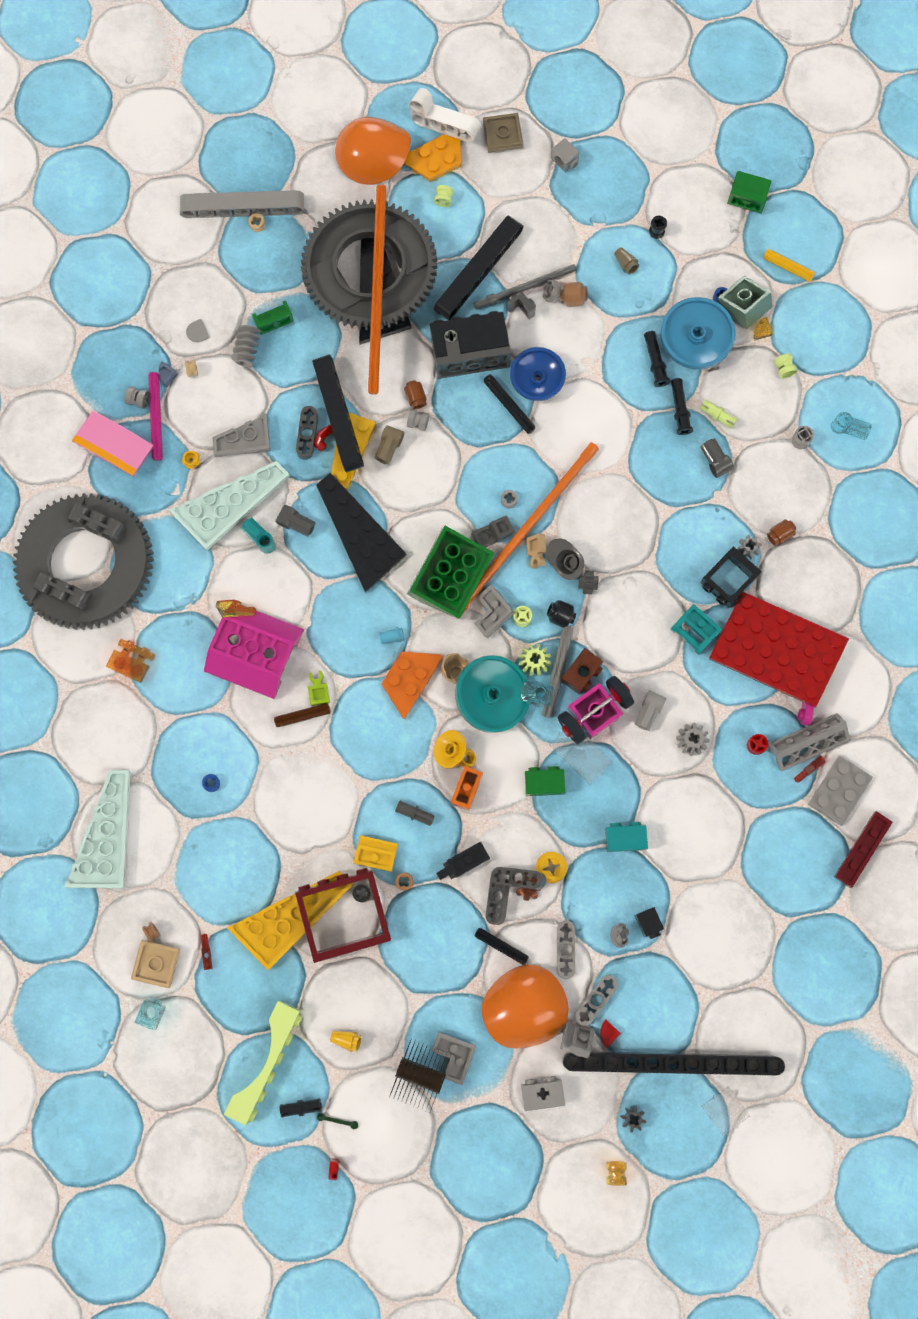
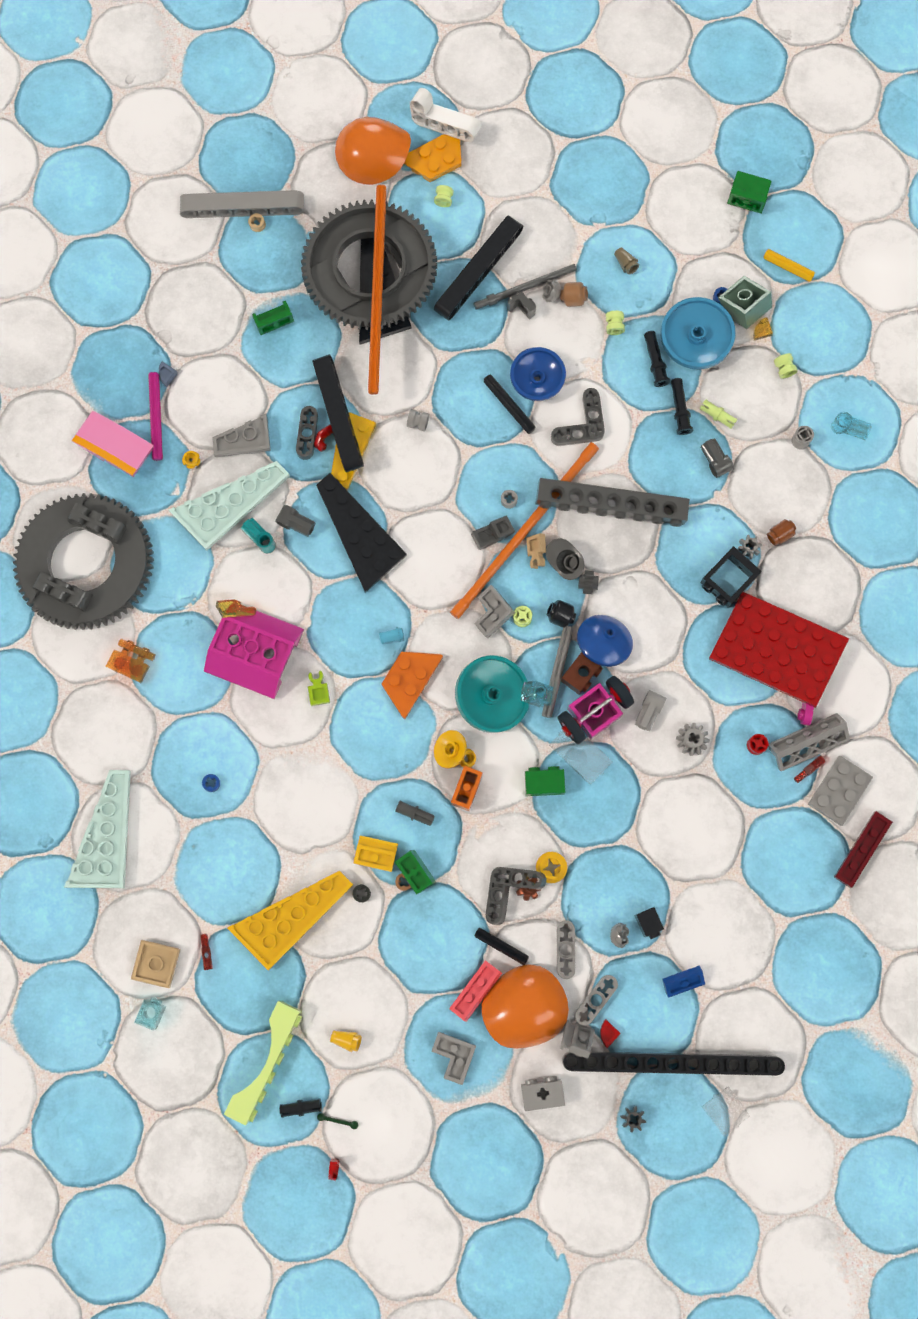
(136, 397): light grey wheel -> none
(151, 931): medium nougat bush -> none
(191, 368): tan bush -> none
(196, 331): light grey piece -> none
(244, 344): light grey piece -> none
(302, 715): reddish brown axle -> none
(352, 946): dark red window -> none
(390, 440): dark tan piece -> none
(415, 394): dark orange brick -> none
(415, 871): none -> green hinge
(419, 1075): dark brown piece -> none
(450, 573): green slope -> none
(452, 667): tan hair -> none
(464, 862): black hinge -> none
(470, 344): piece -> none
(475, 991): none -> coral plate
(503, 132): dark tan plate -> none
(527, 657): yellowish green gear -> none
(565, 155): light grey brick -> none
(586, 428): none -> dark grey beam
(602, 647): none -> blue dish
(615, 324): none -> yellowish green wheel
(616, 1173): clear yellow wheel -> none
(626, 838): teal brick -> none
(658, 221): black bush -> none
(678, 505): none -> dark grey brick
(683, 981): none -> blue plate
(700, 624): teal plate -> none

